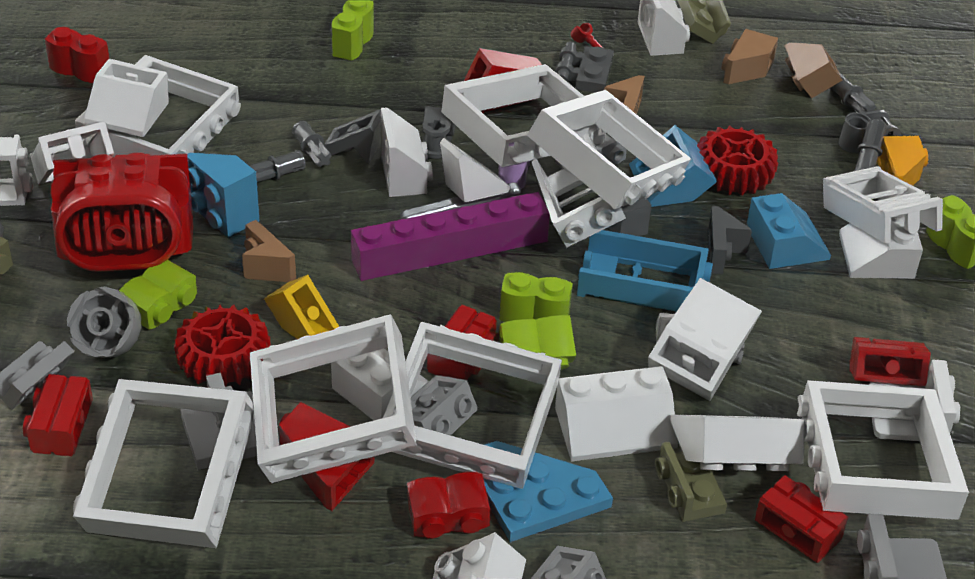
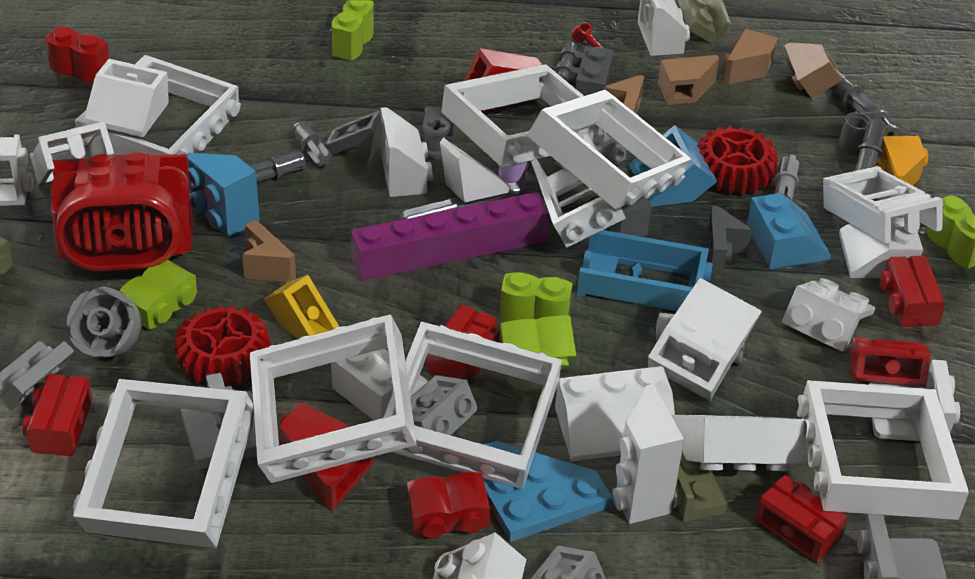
(648, 460): none -> white slope
(687, 78): none -> medium nougat slope
(787, 180): none -> light grey axle
(826, 312): none -> white bracket
(912, 291): none -> red brick

